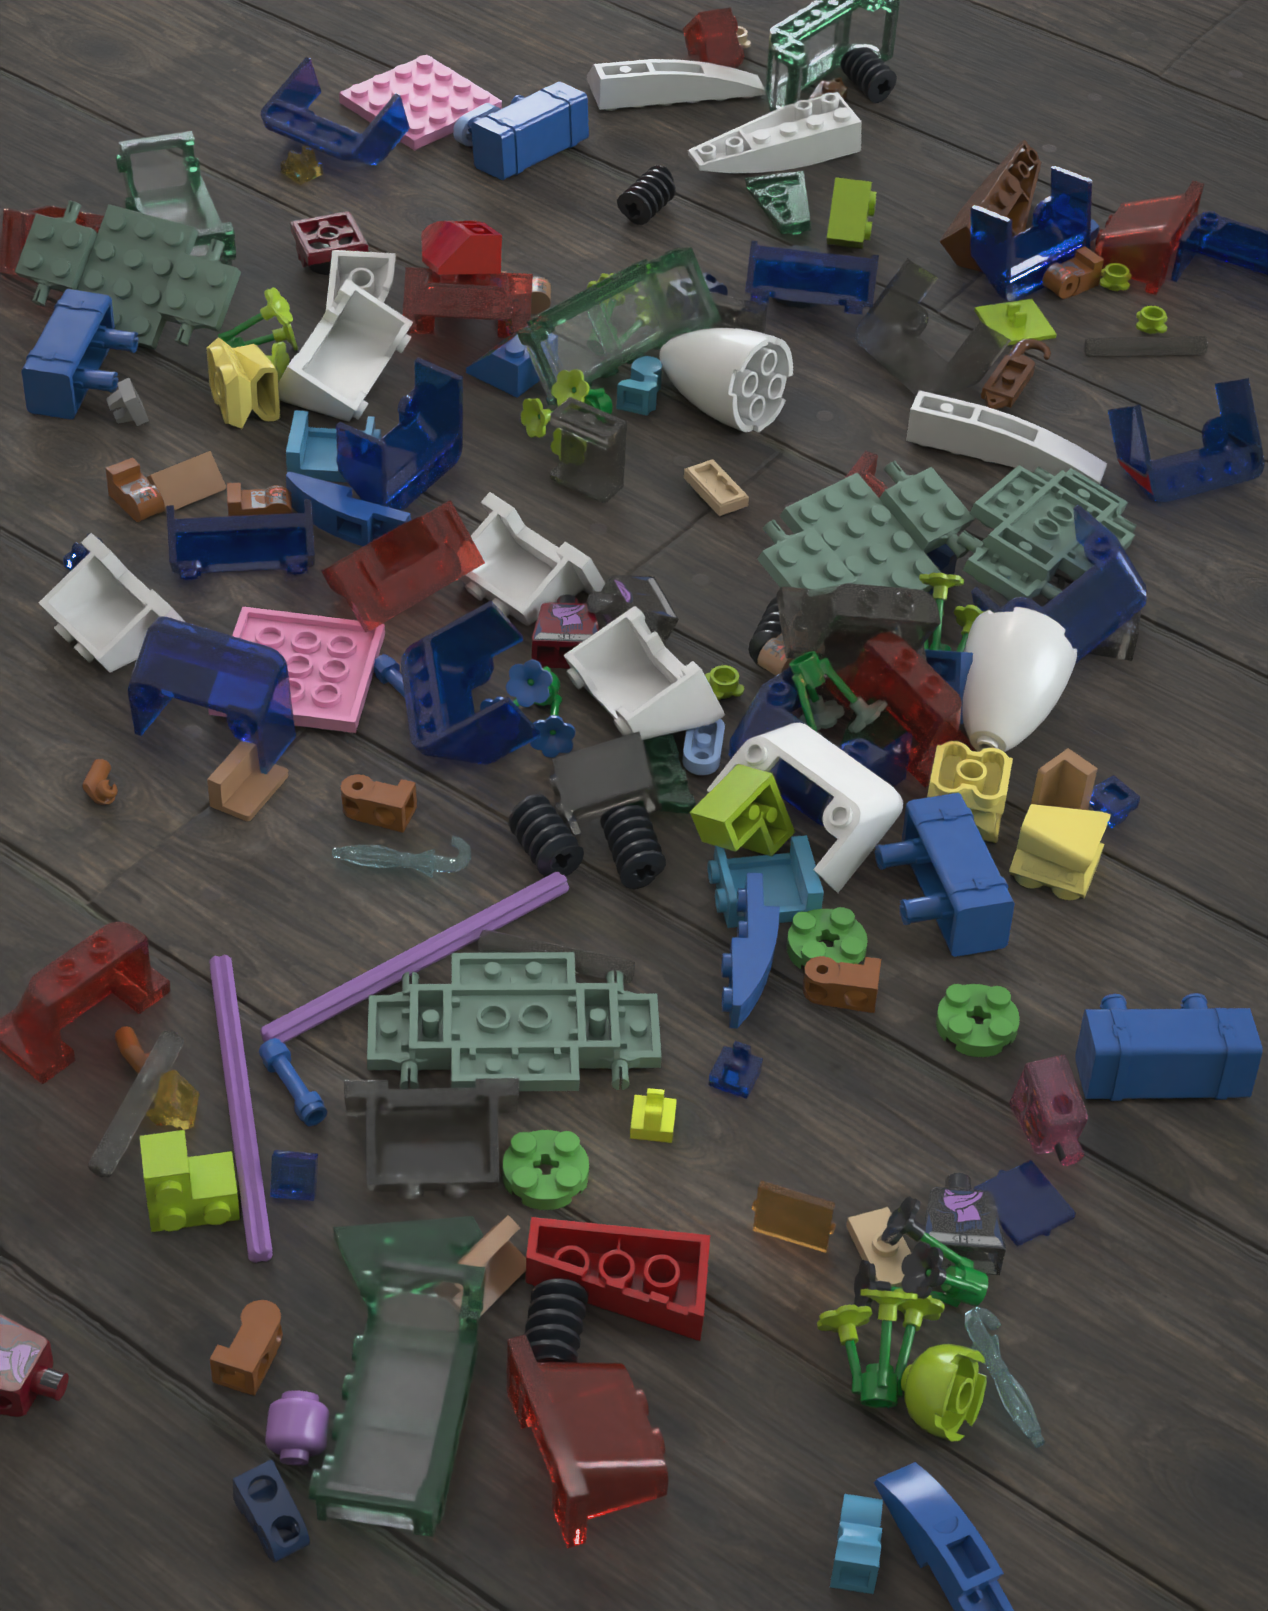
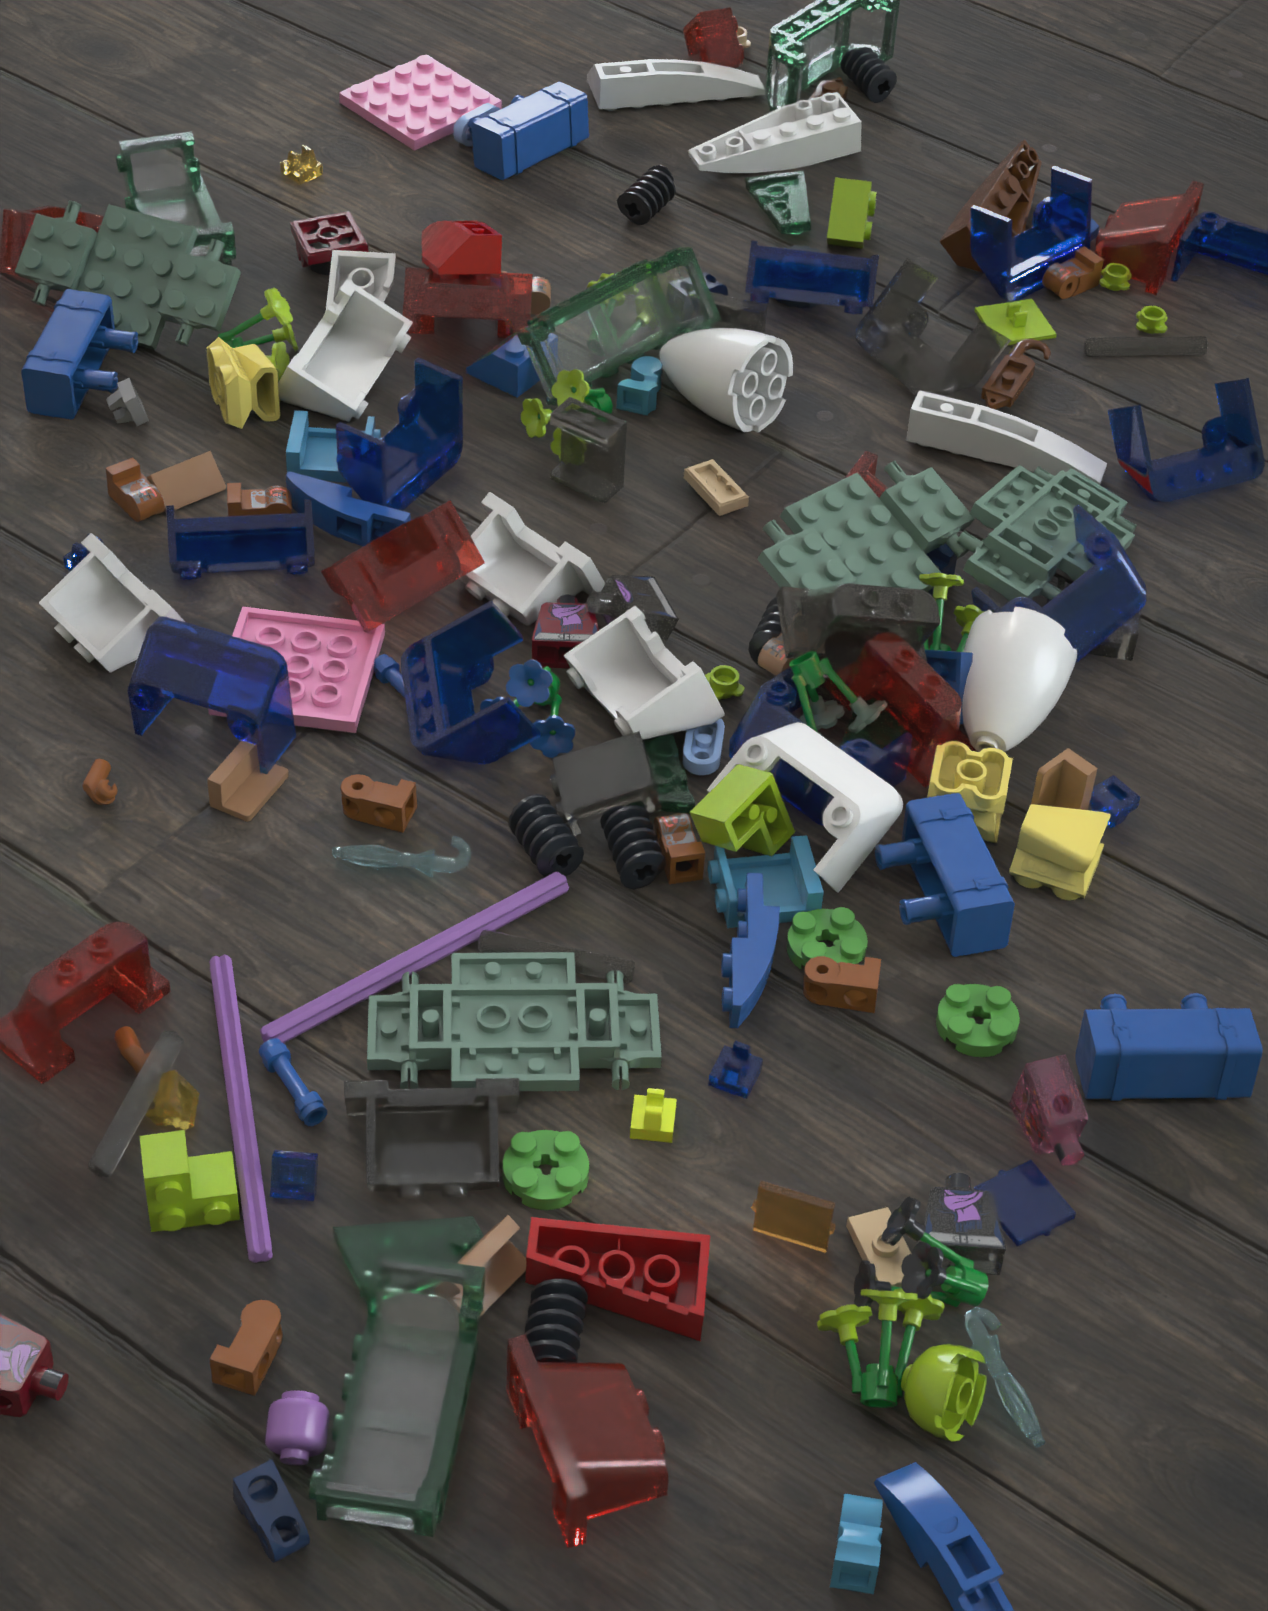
(289, 116): clear blue windscreen -> none
(679, 845): none -> dark orange leg

